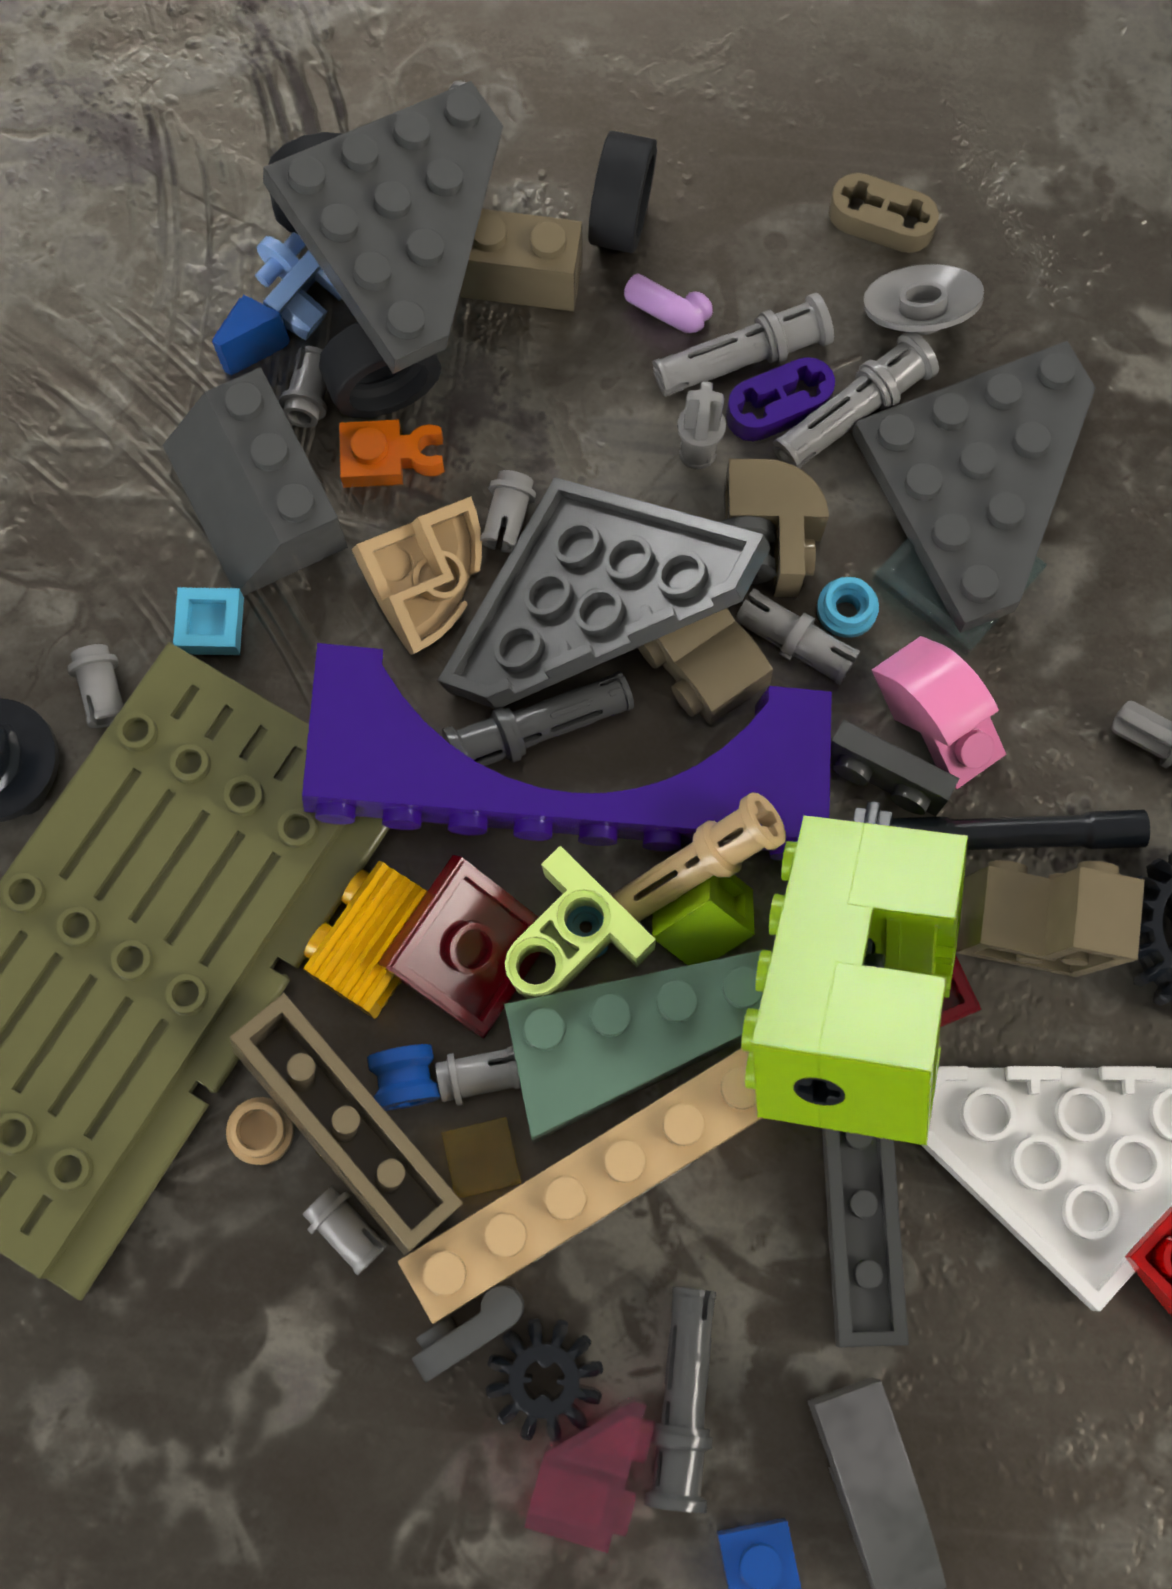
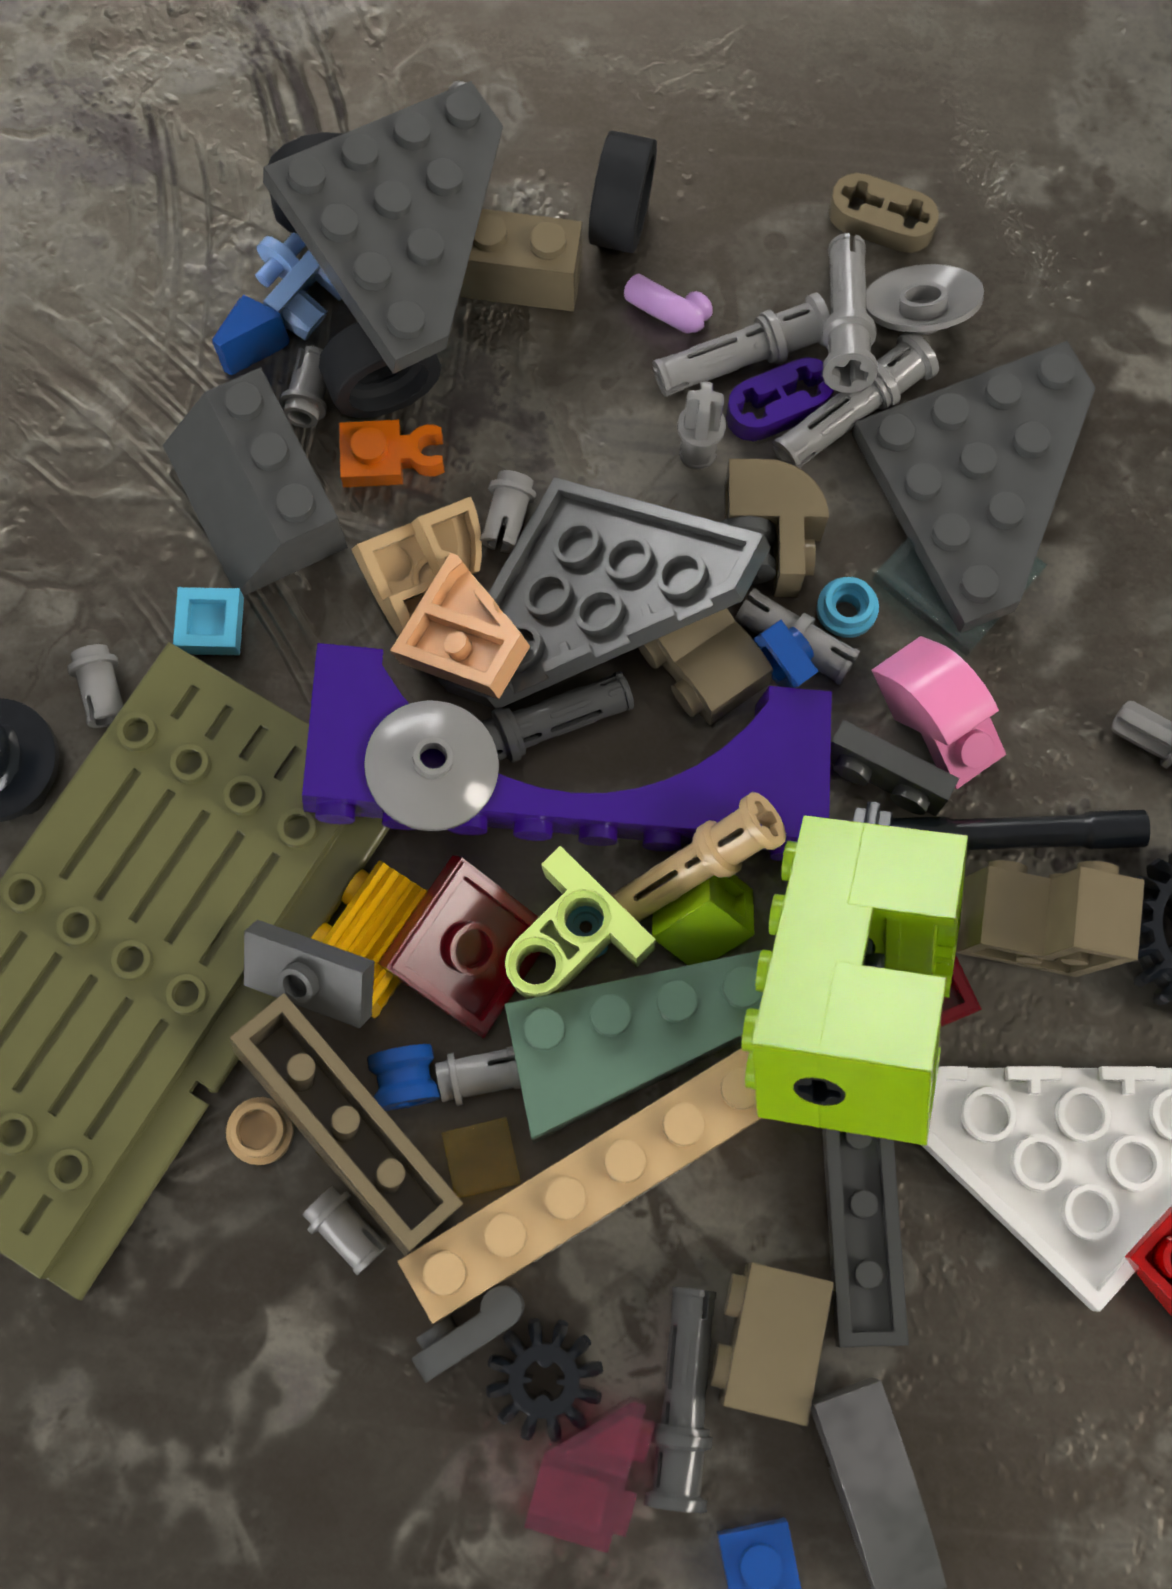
(308, 973): none -> dark grey plate
(428, 796): none -> light grey dish
(461, 634): none -> light nougat wing
(772, 1343): none -> dark tan brick
(787, 654): none -> blue plate
(849, 328): none -> light grey pin

